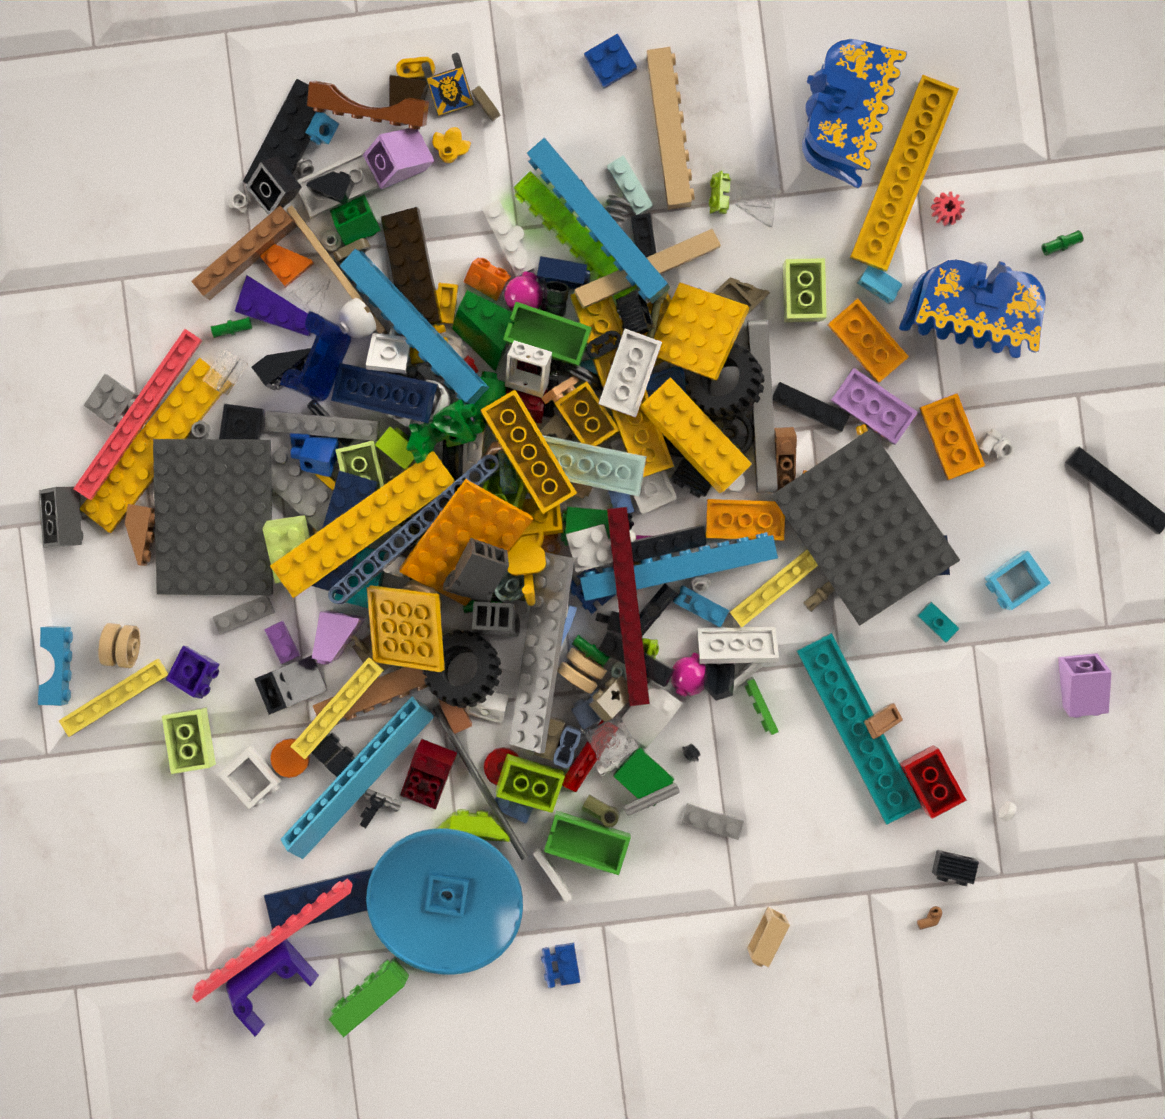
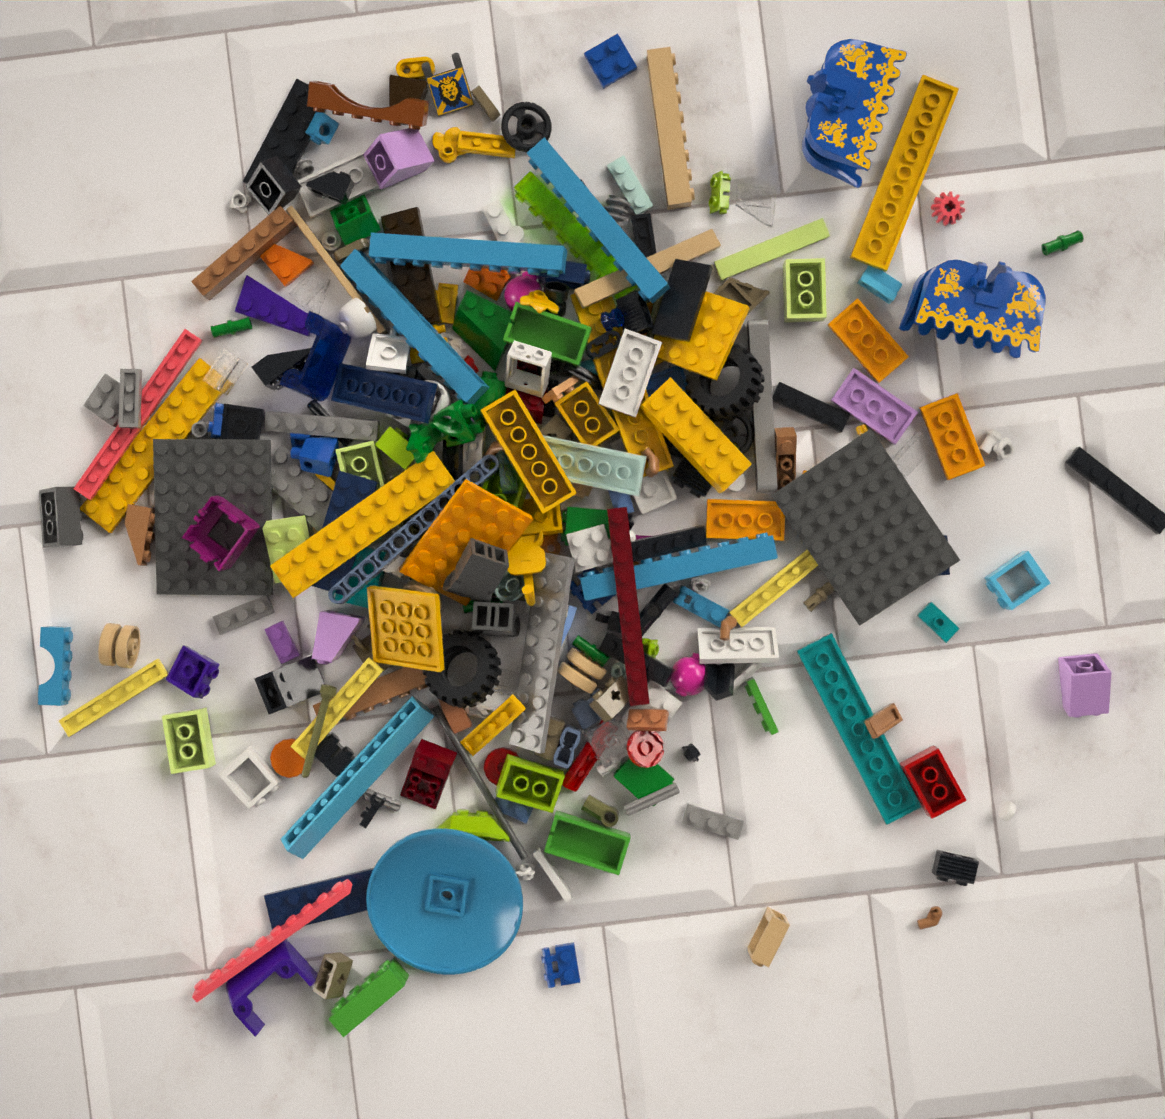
(130, 398): none -> light grey plate
(208, 547): none -> magenta piece
(215, 425): none -> blue plate
(327, 693): none -> olive piece
(332, 975): none -> dark tan brick
(468, 253): none -> dark azure brick
(484, 144): none -> yellow tile
(492, 725): none -> yellow plate
(518, 111): none -> black wheel
(525, 871): none -> white plate
(539, 302): none -> yellow plate
(612, 319): none -> clear blue wheel
(645, 748): none -> tile
(647, 720): none -> nougat plate
(653, 462): none -> medium nougat arm
(683, 300): none -> black tile
(727, 625): none -> medium nougat arm
(771, 249): none -> yellowish green tile
(911, 454): none -> clear panel

